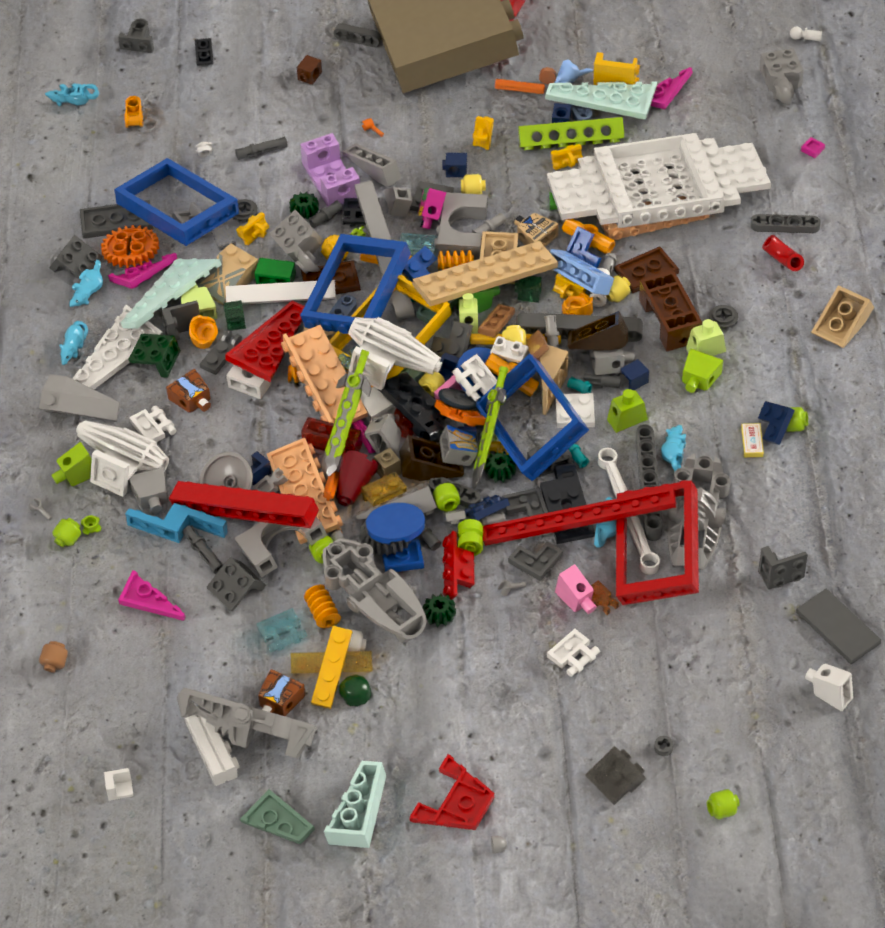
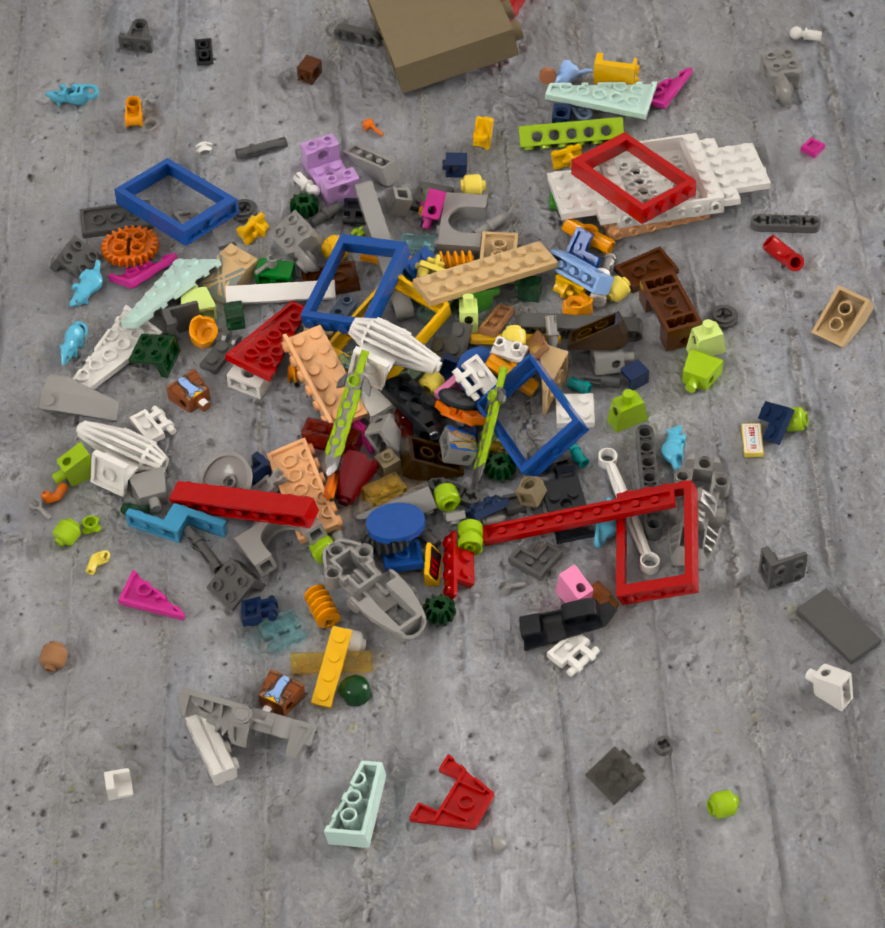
(54, 496): none -> orange arm
(96, 560): none -> light yellow arm
(144, 508): none -> clear green arm
(255, 609): none -> dark blue plate
(269, 264): none -> light grey hand
(277, 818): sand green wing -> none
(306, 185): none -> white pin
(431, 266): none -> light yellow hips
(432, 566): none -> slope
(519, 86): orange axle -> none
(531, 491): none -> dark tan brick
(536, 229): tan torso -> none
(571, 620): none -> black panel
(583, 166): none -> red window

